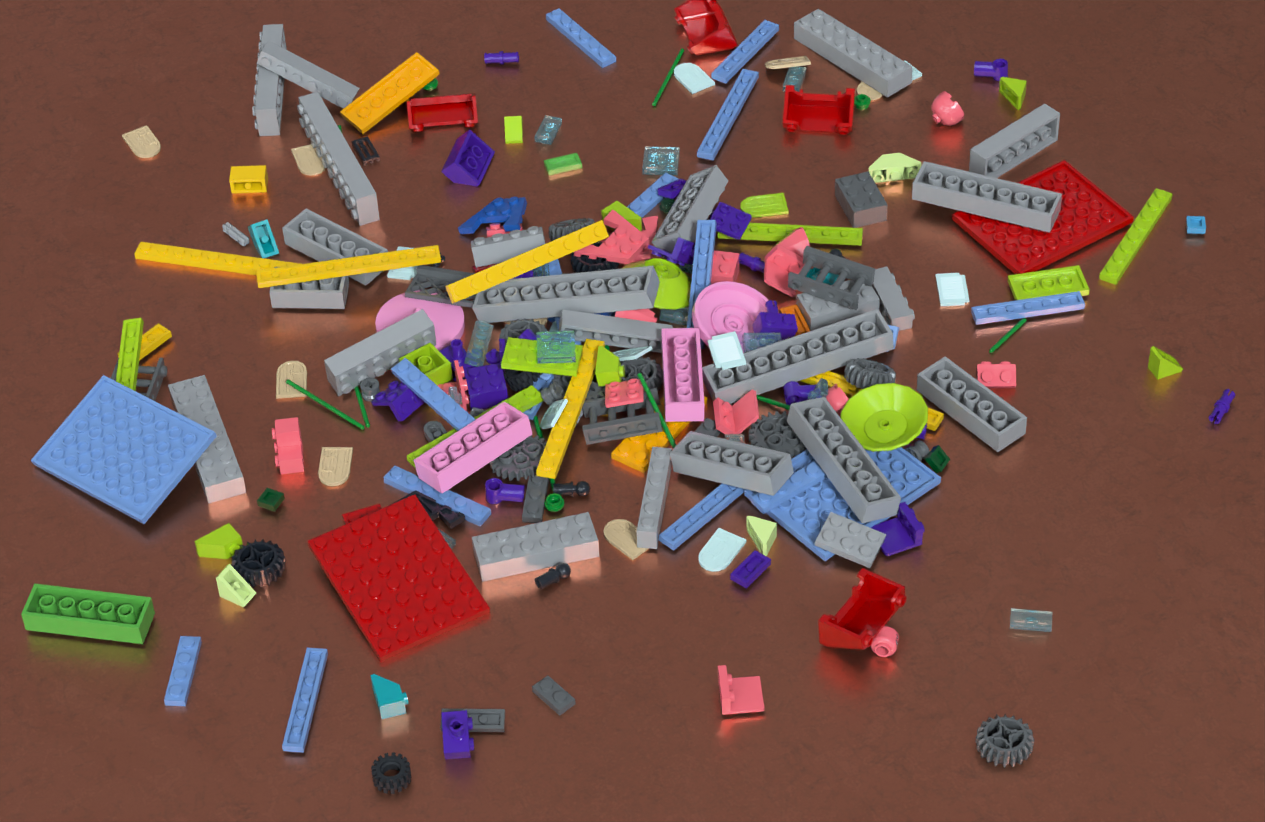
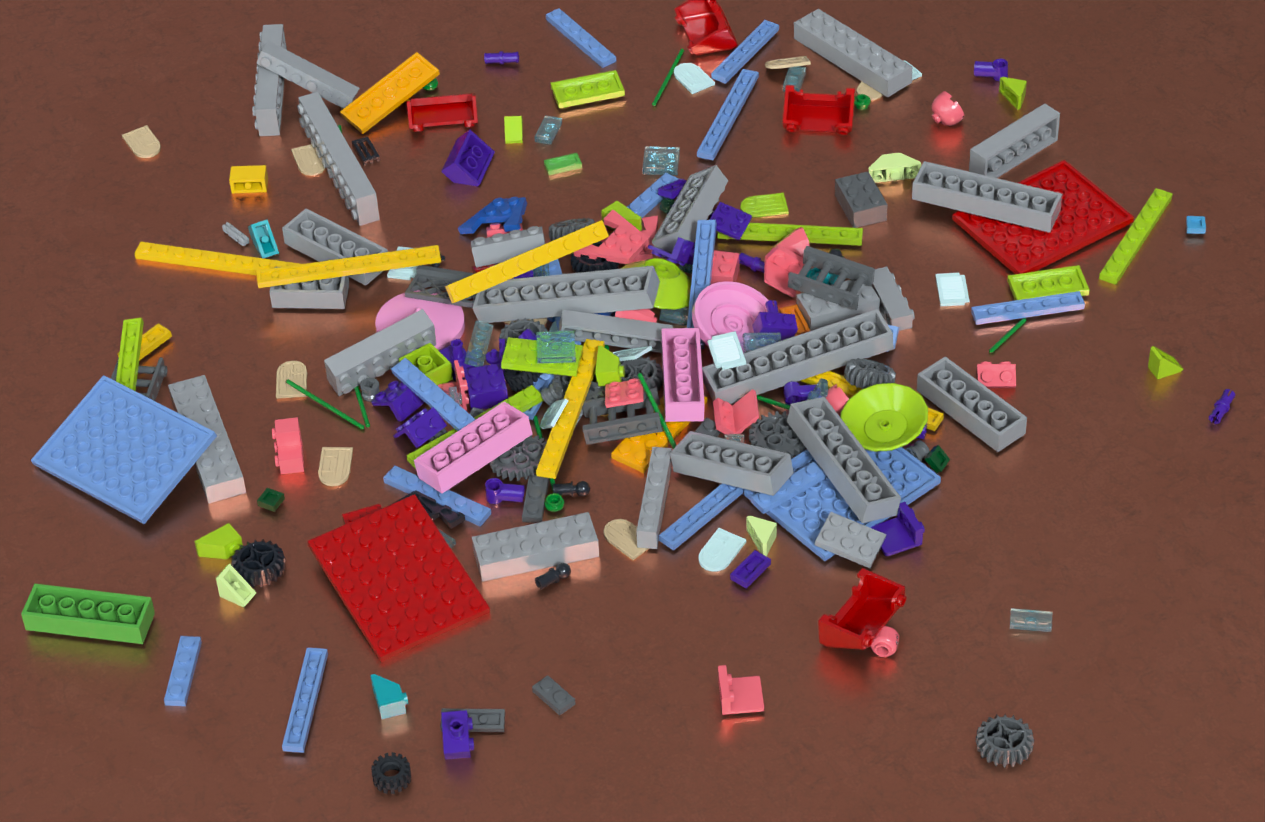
(421, 426): none -> dark purple bracket
(587, 89): none -> lime plate

